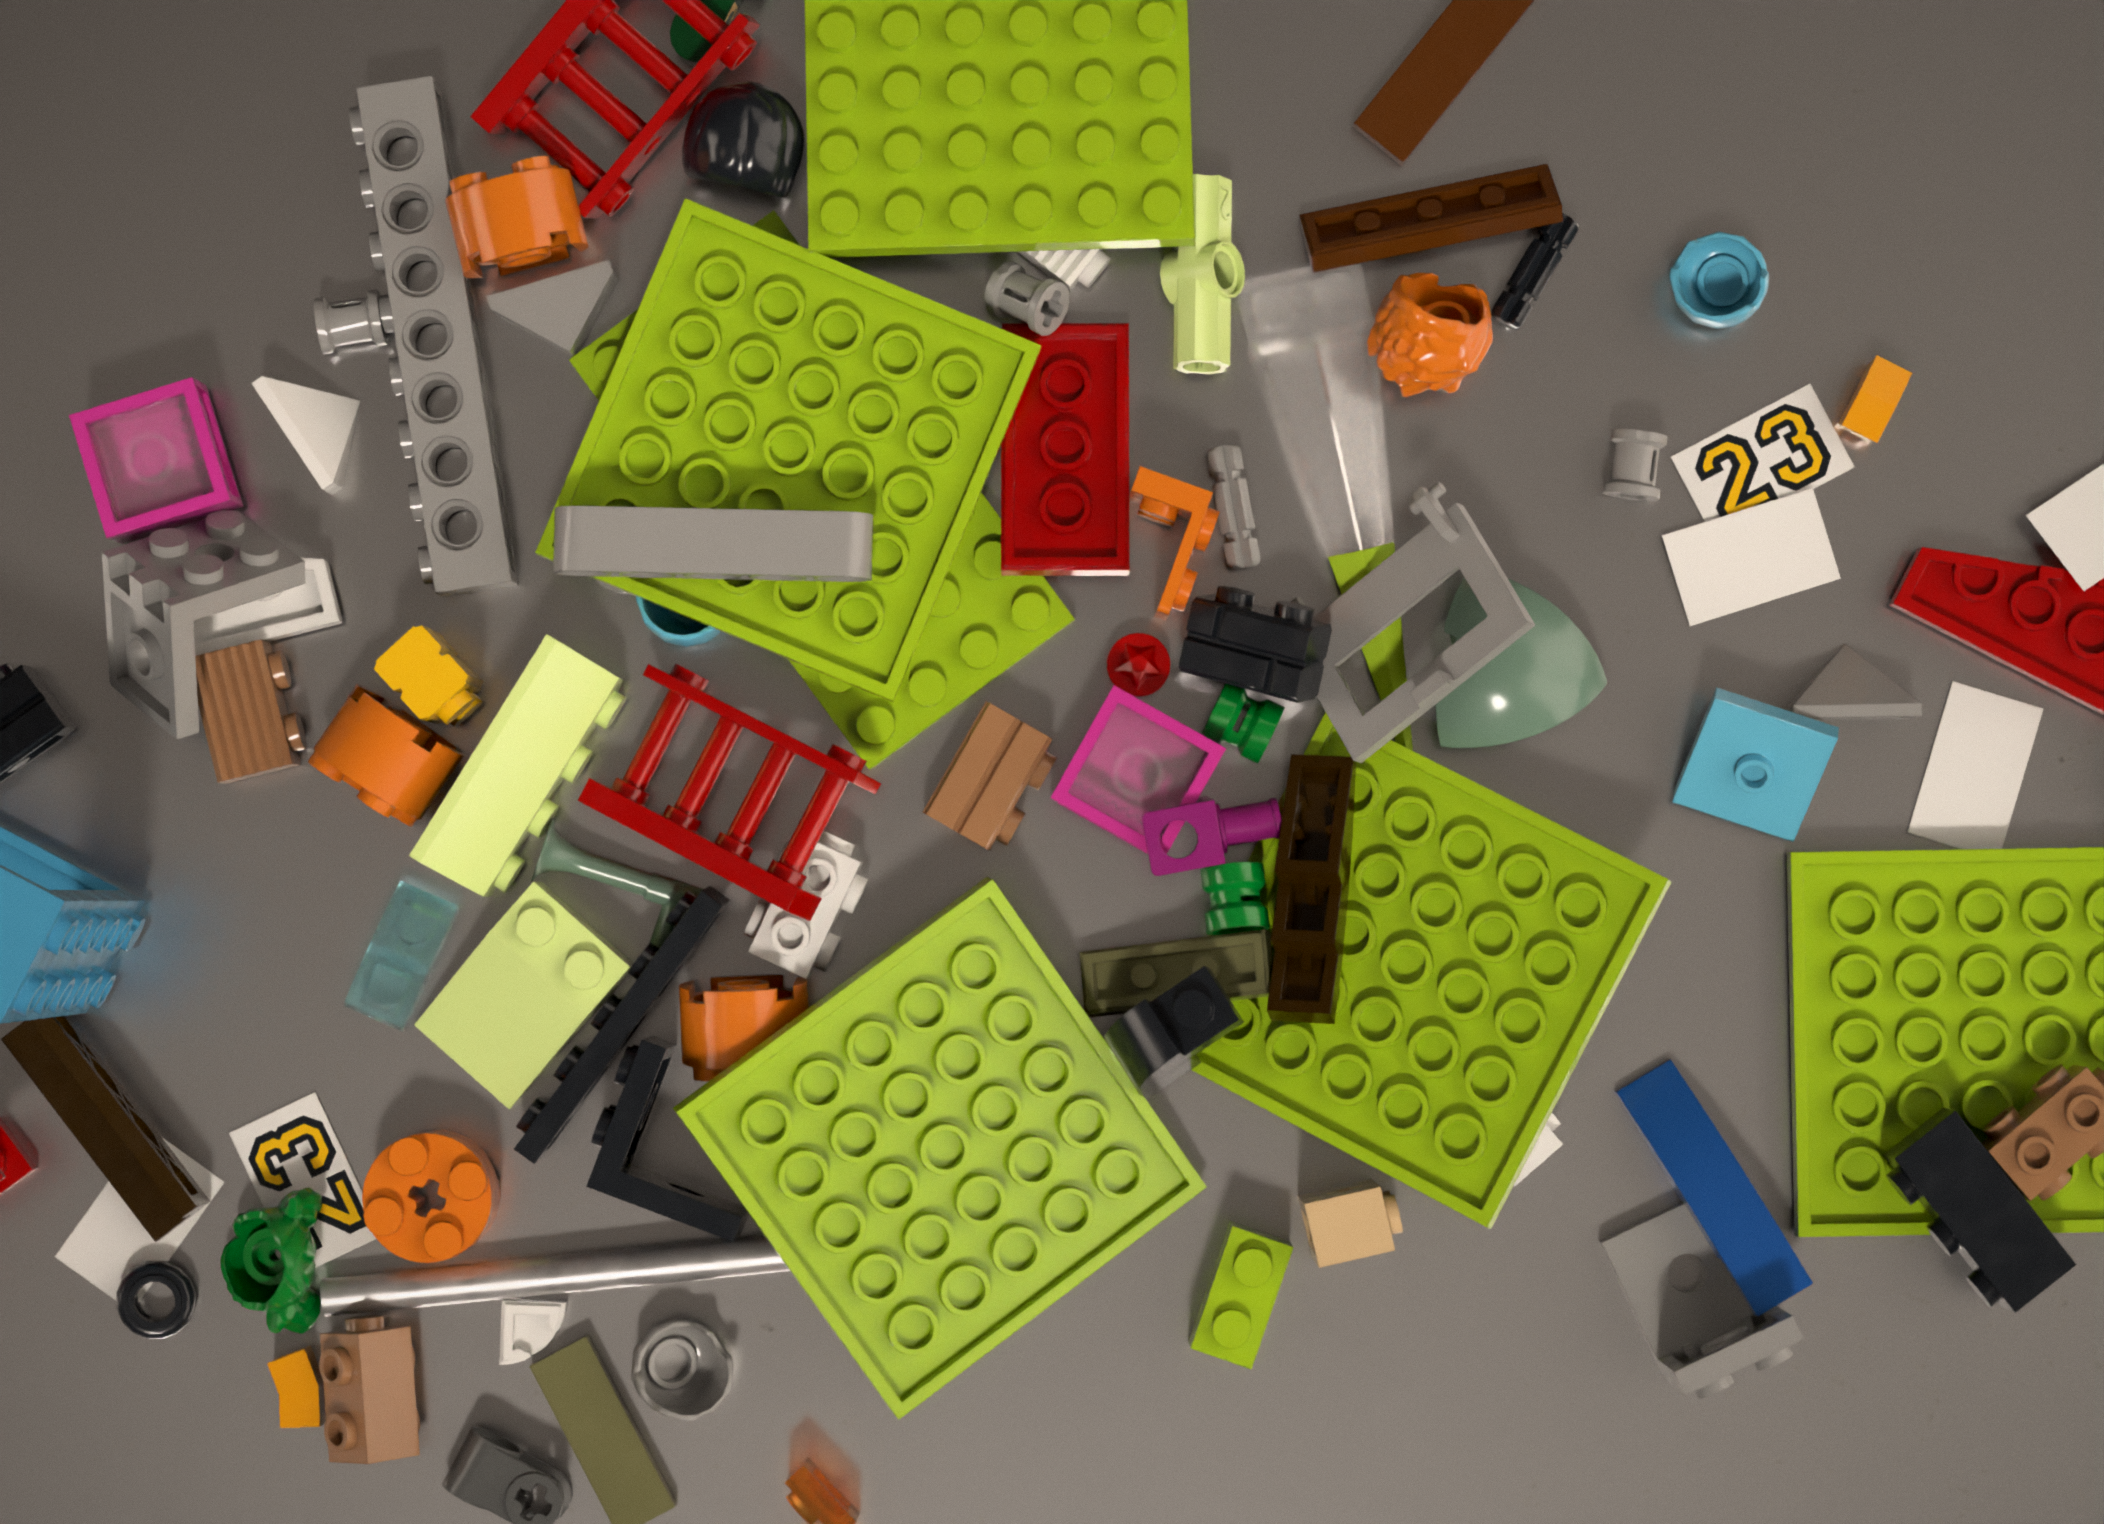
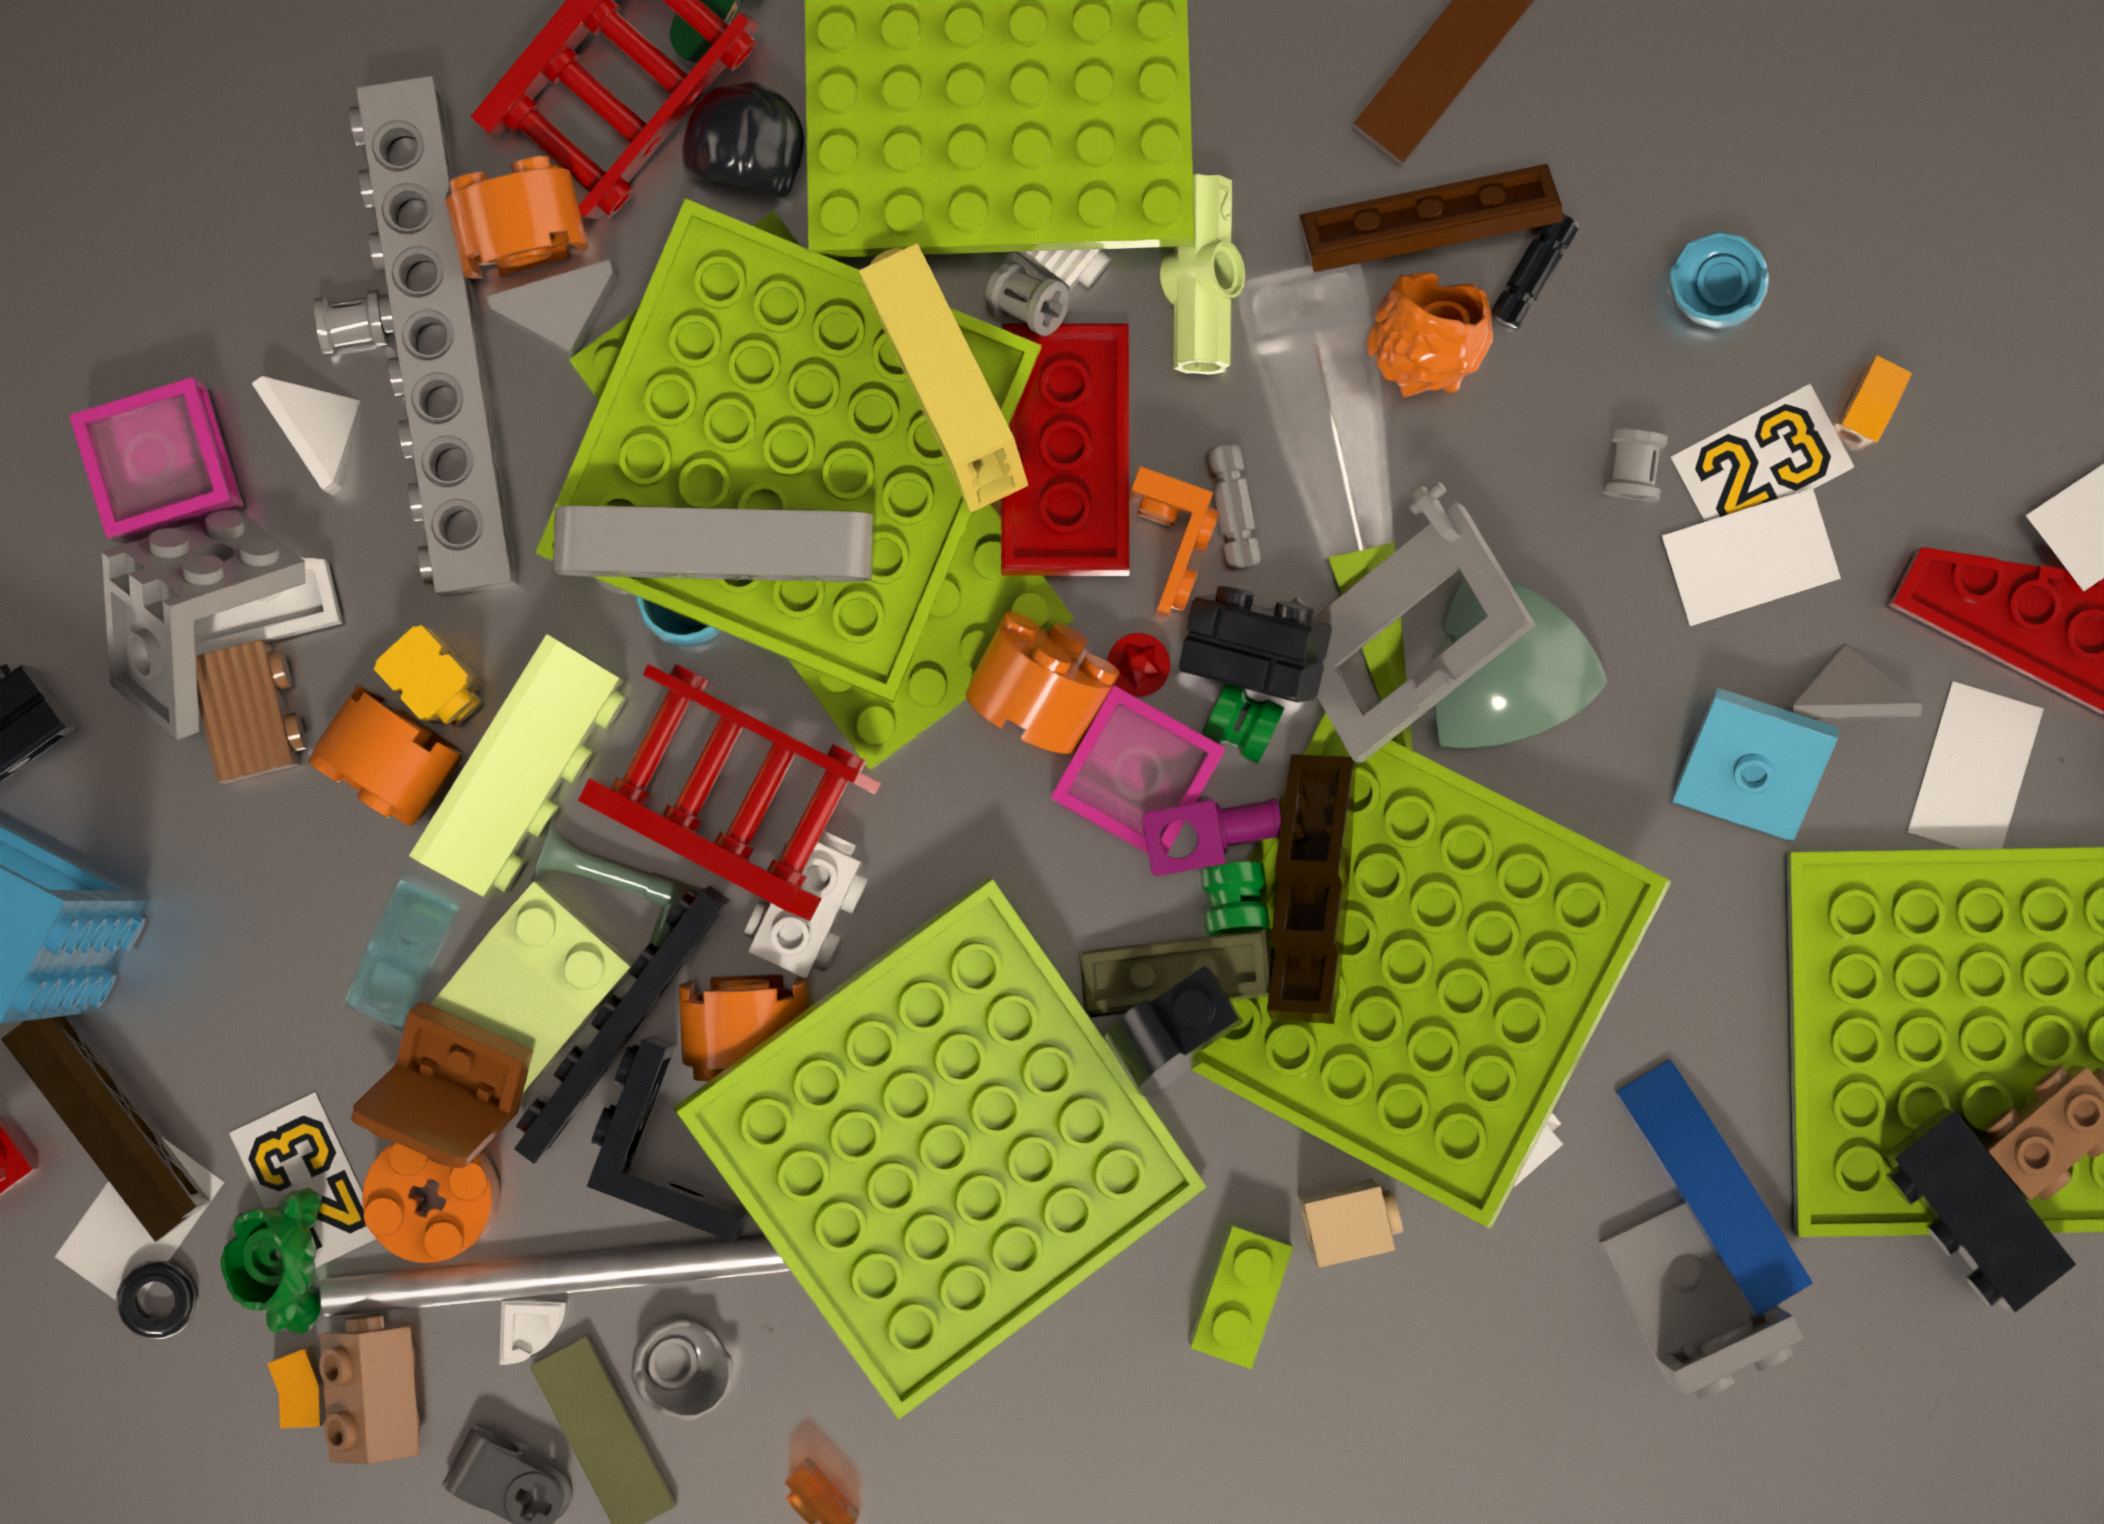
(447, 1088): none -> dark orange bracket
(944, 376): none -> light yellow slope
(990, 776): medium nougat brick -> none
(1041, 683): none -> orange brick

